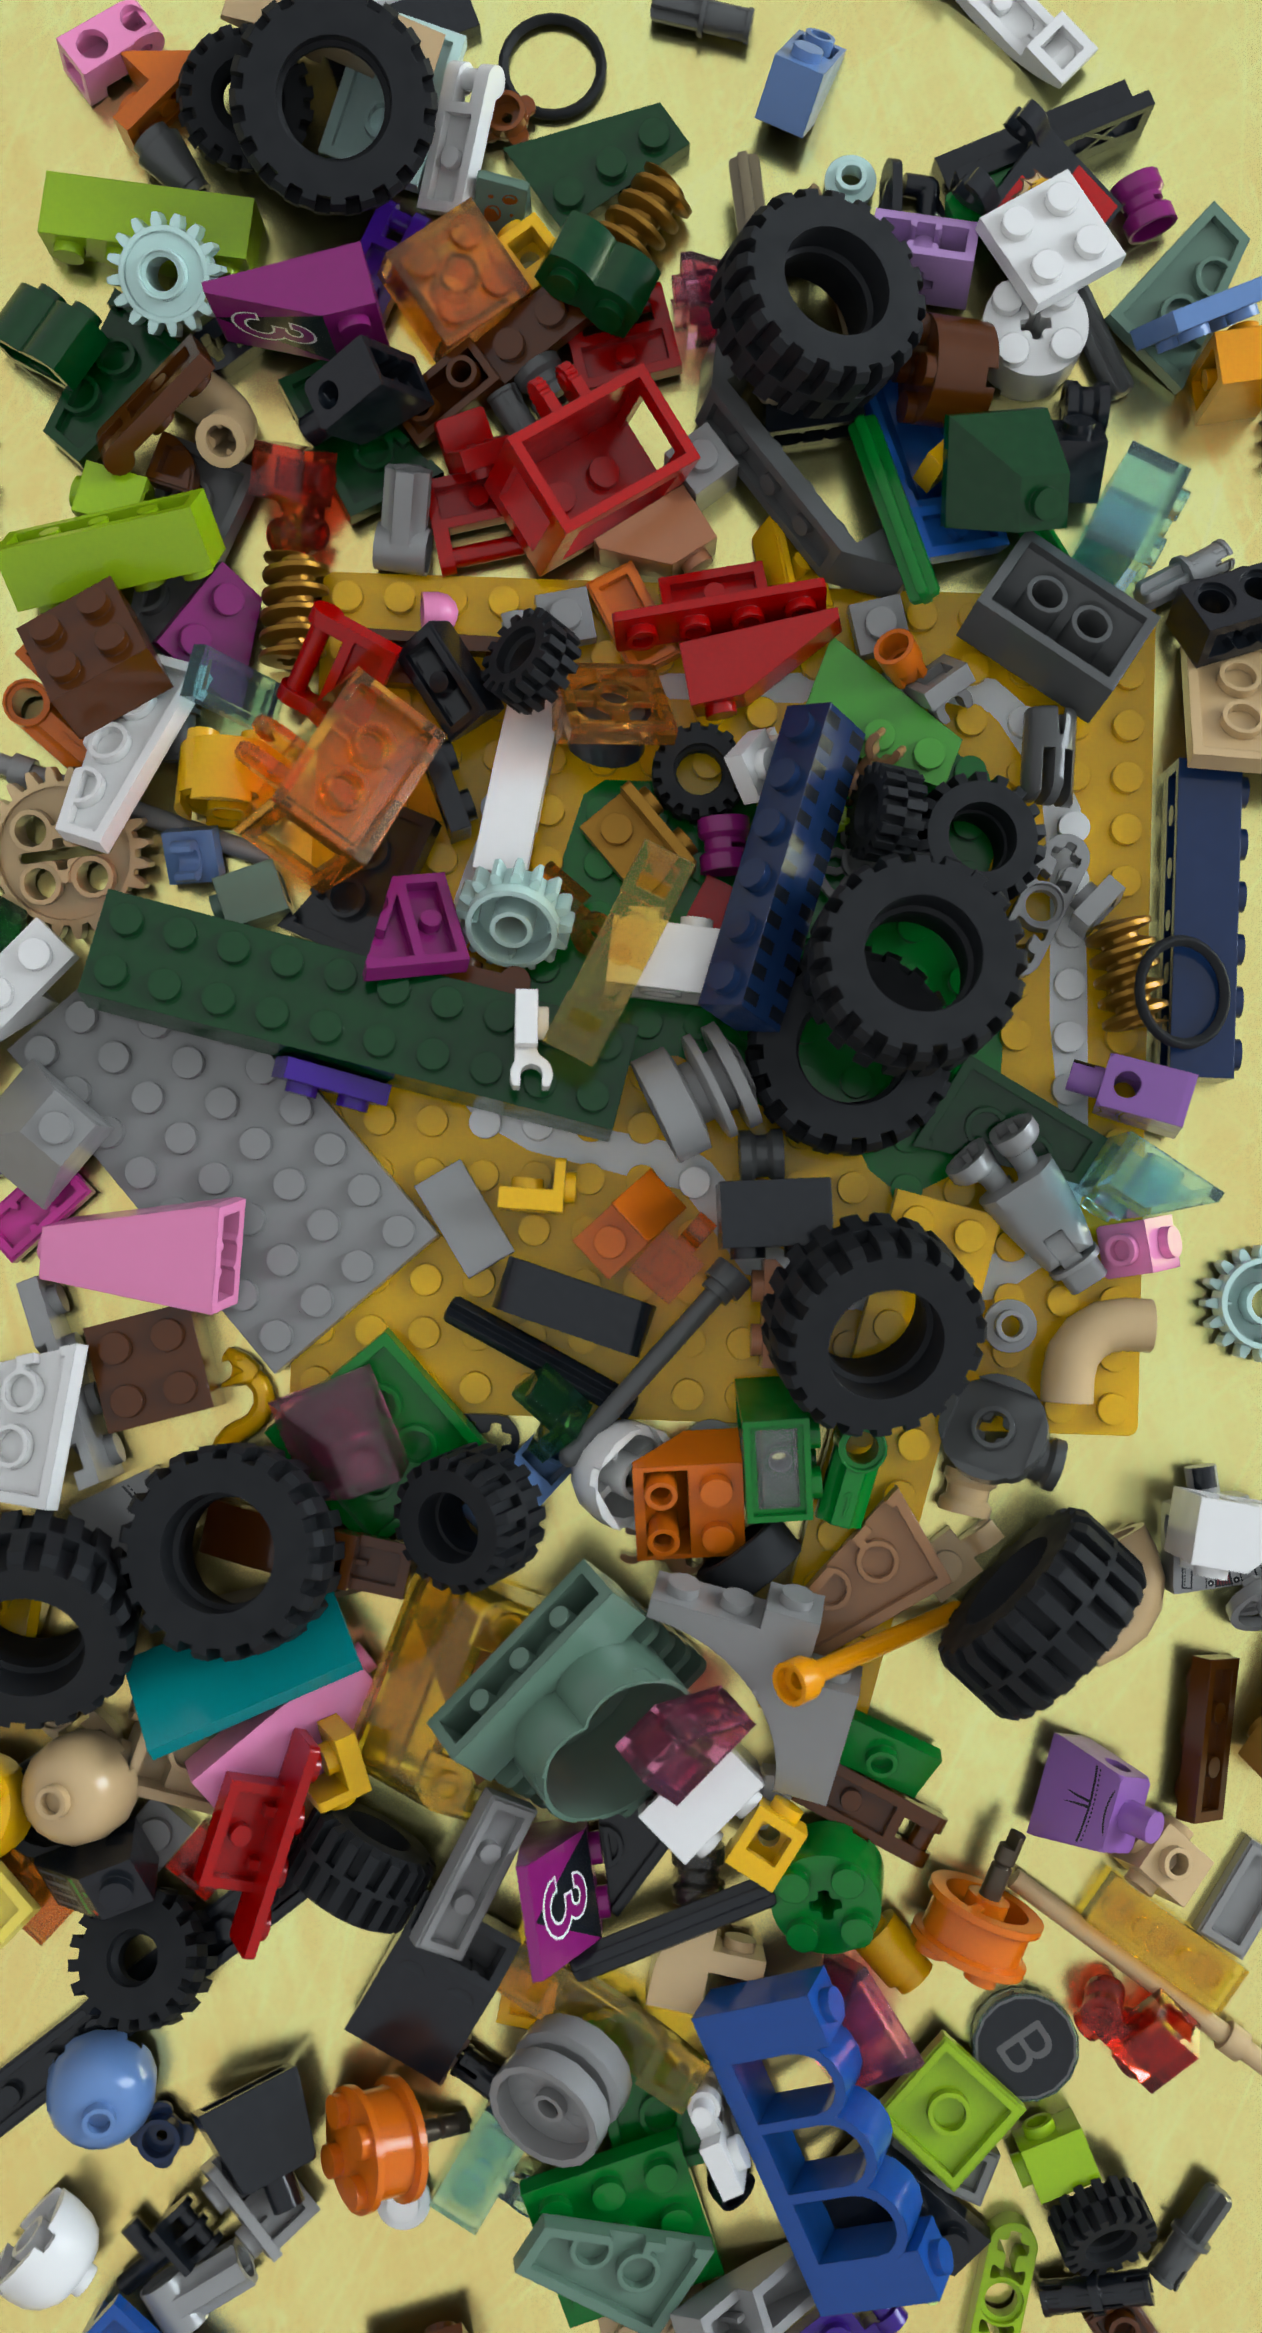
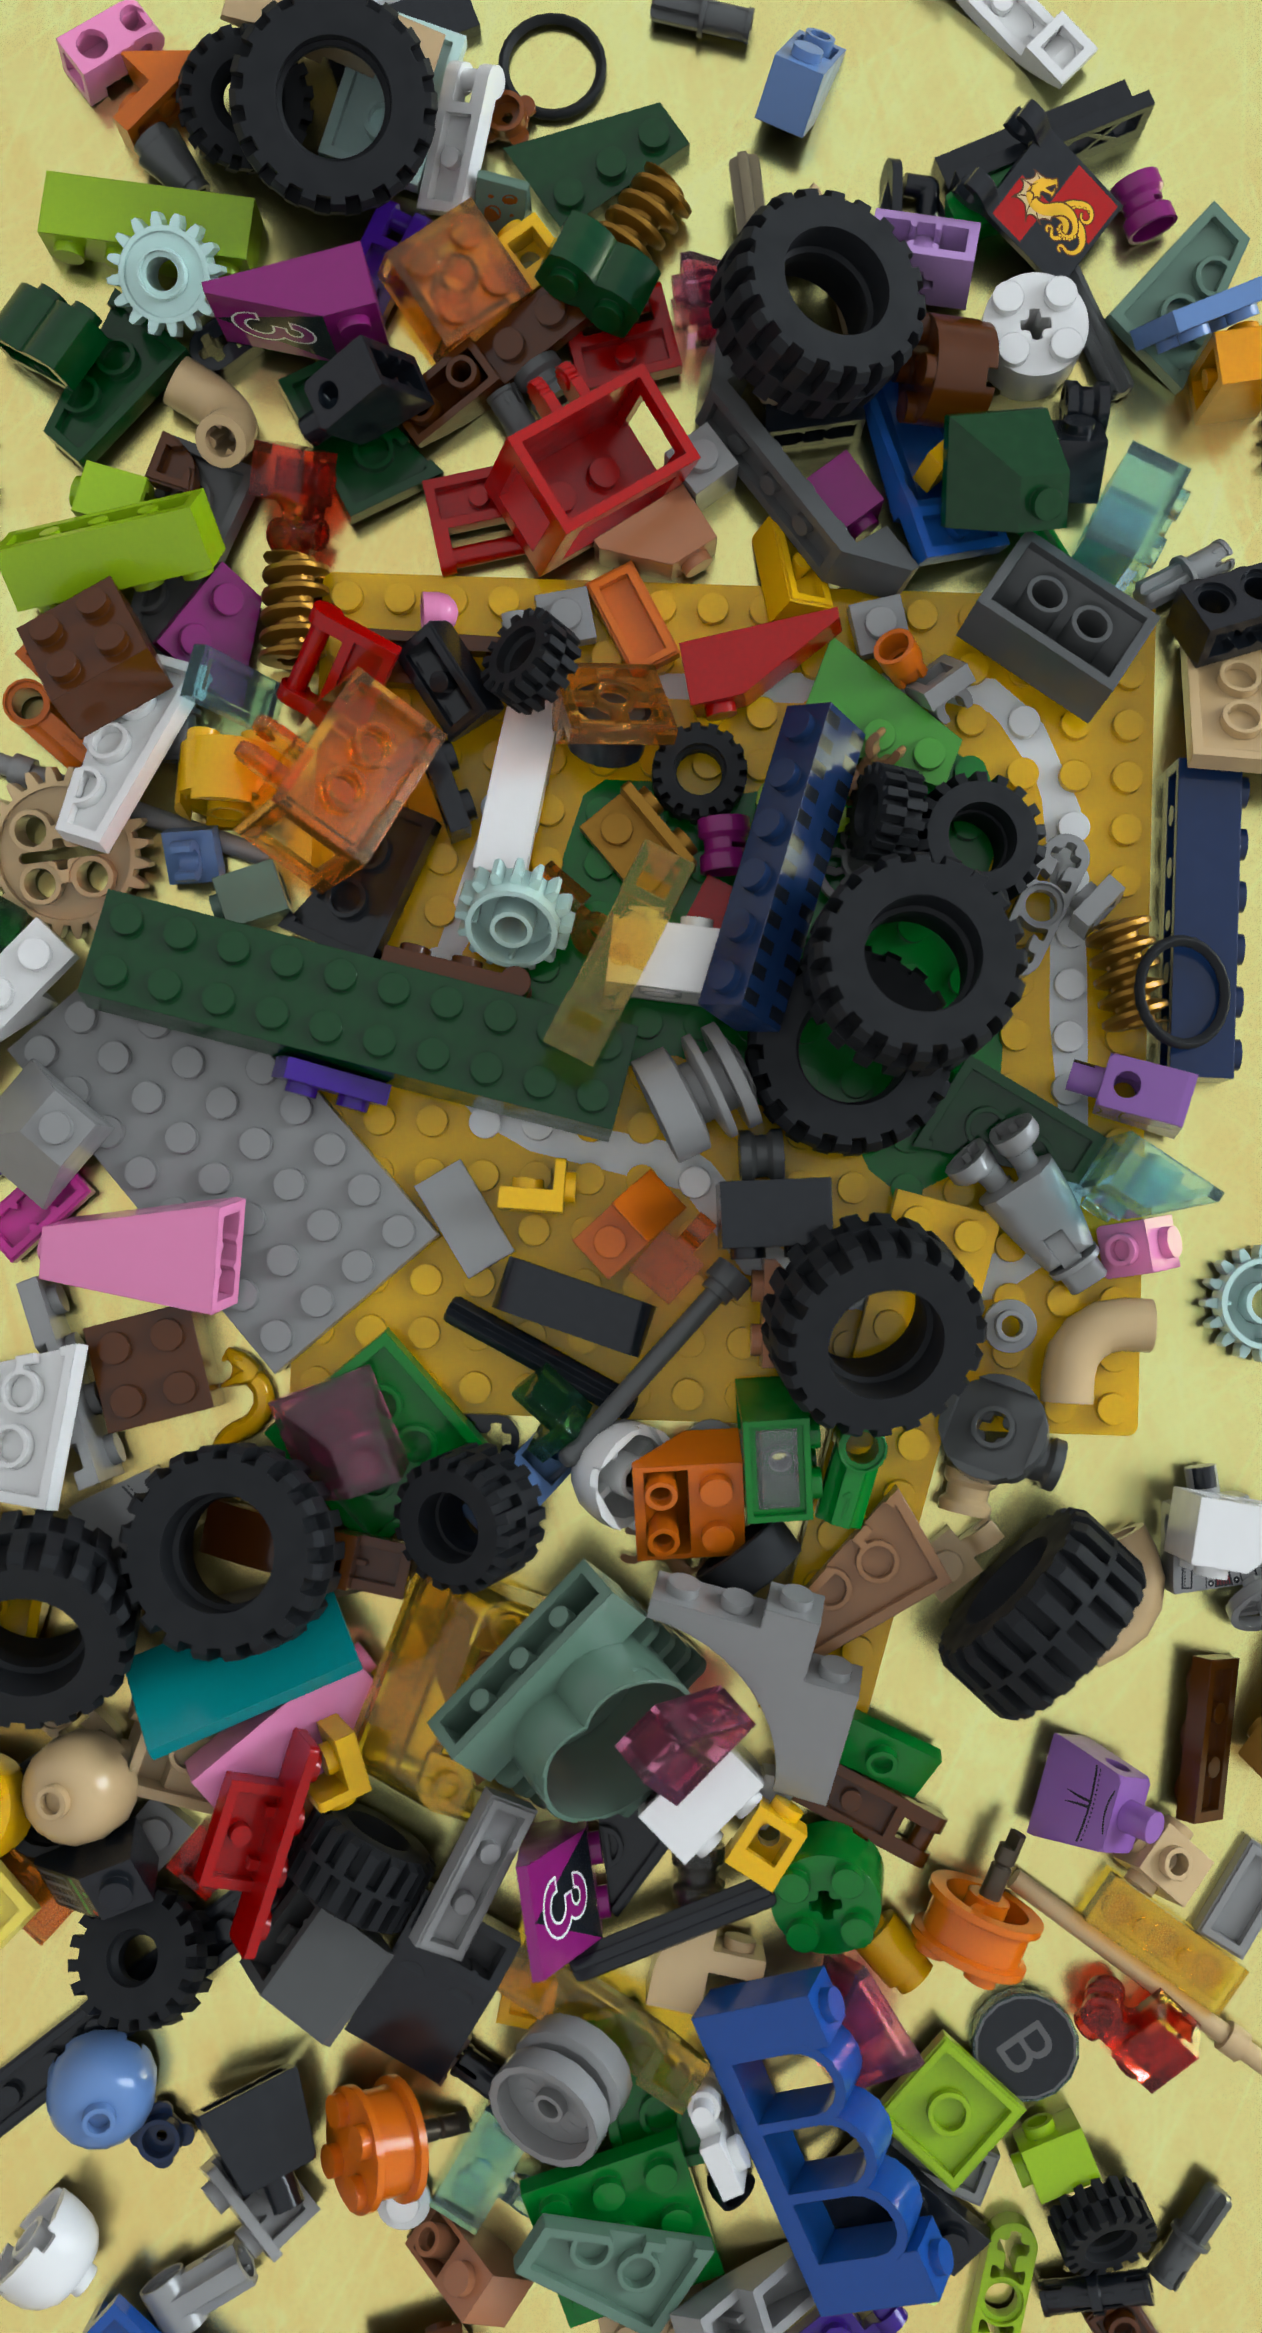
(154, 405): reddish brown plate -> none
(177, 2237): black arm -> none
(316, 1966): none -> dark grey slope
(403, 536): light grey piece -> none
(417, 931): magenta wing -> none
(468, 443): red bracket -> none
(469, 2270): none -> nougat slope
(530, 1025): white plate -> none
(713, 604): red bracket -> none
(750, 762): white plate -> none
(802, 1678): light orange piece -> none
(849, 494): none -> magenta brick
(853, 166): light aqua plate -> none
(893, 509): green axle -> none
(1048, 755): dark grey arm -> none
(1050, 241): white plate -> none

